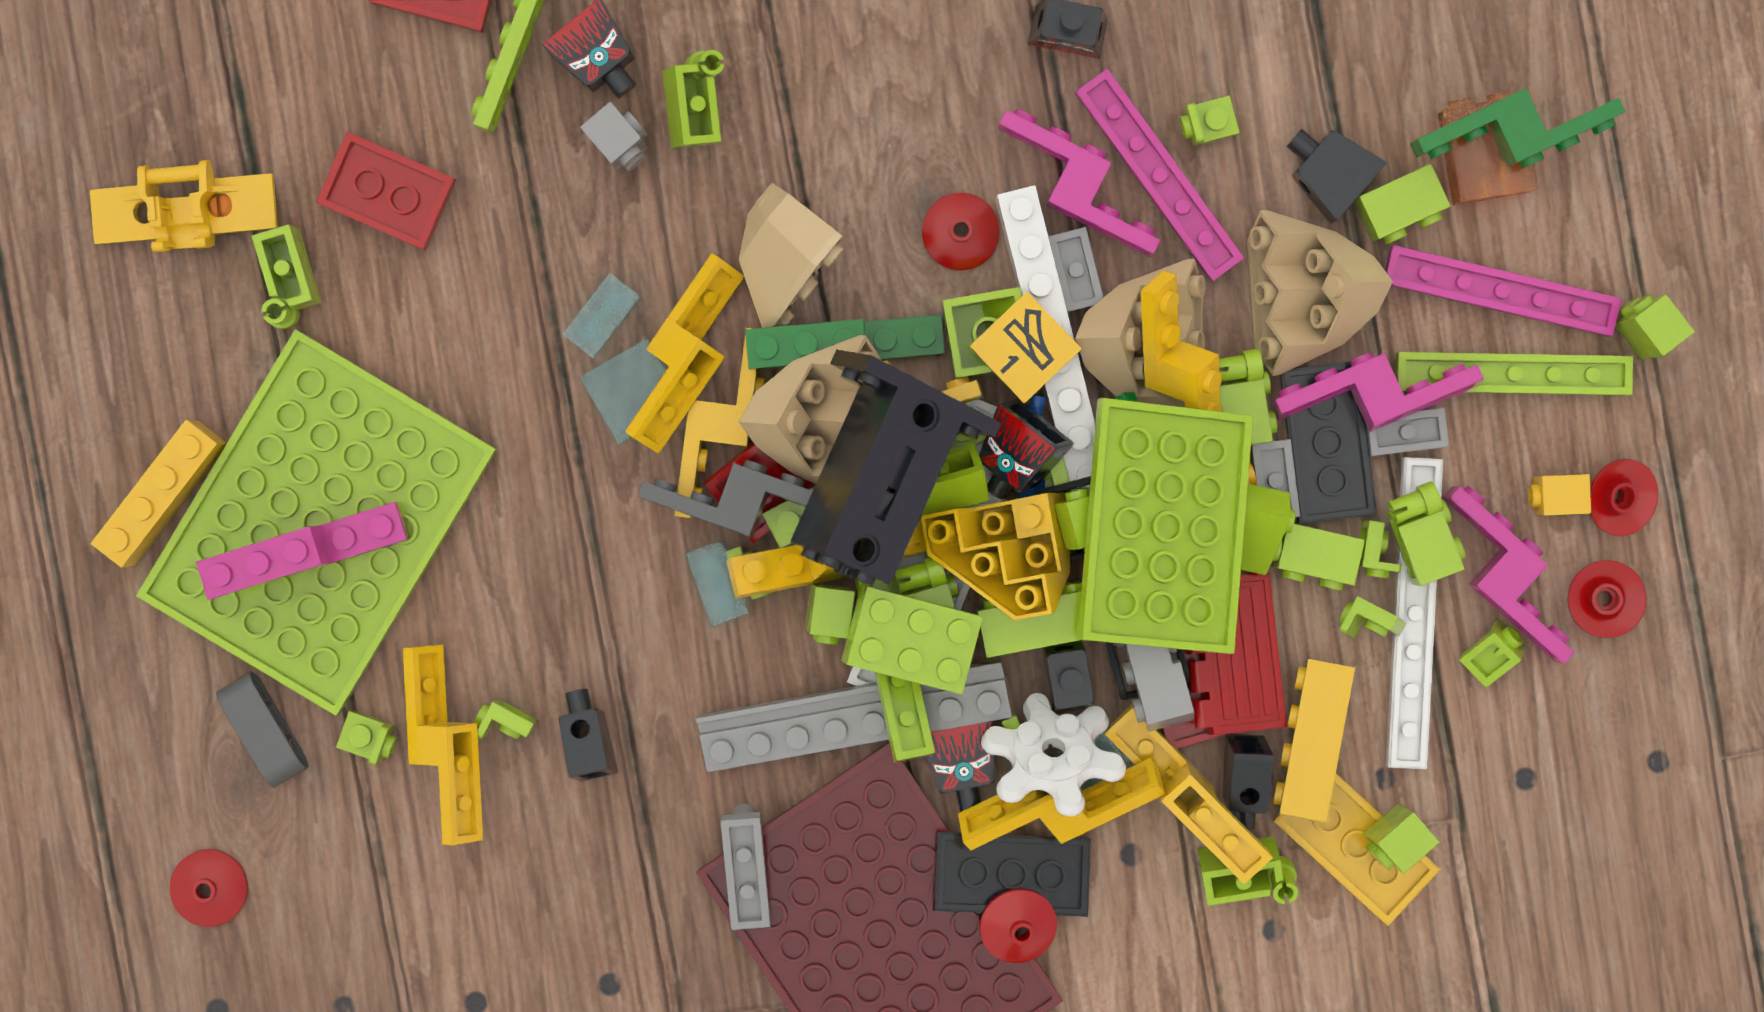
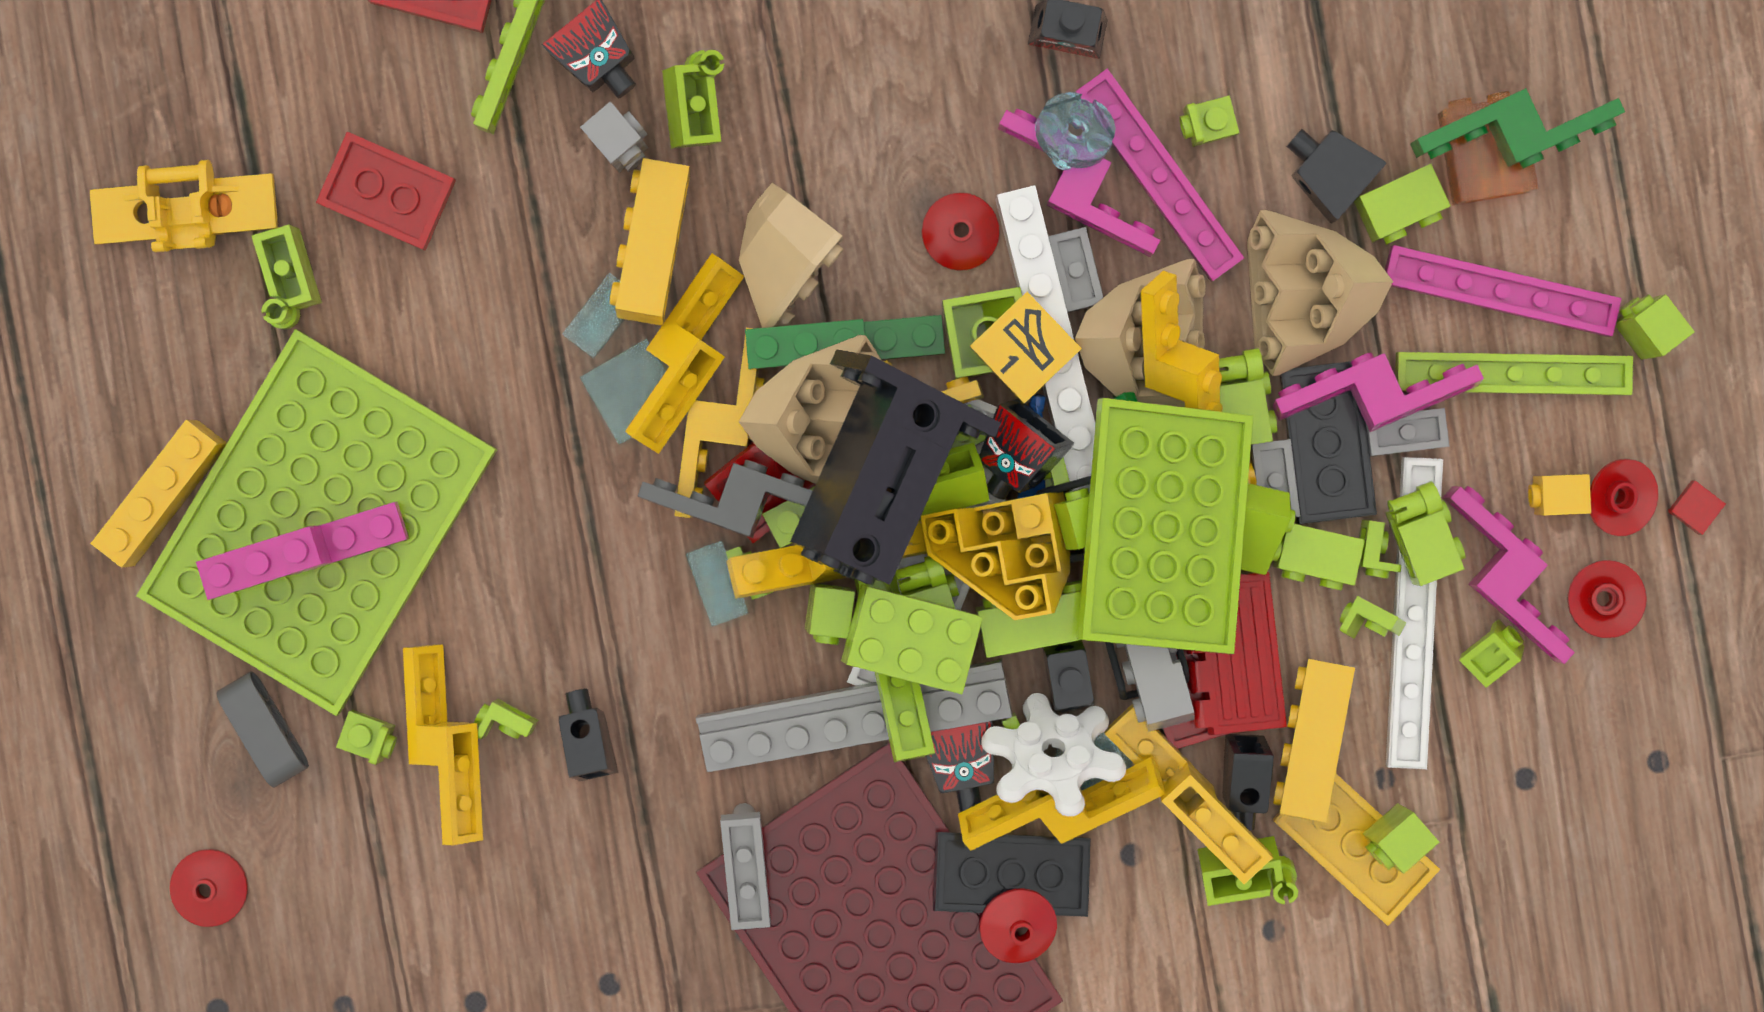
(652, 241): none -> yellow brick
(1066, 148): none -> clear light blue plate
(1696, 507): none -> tile

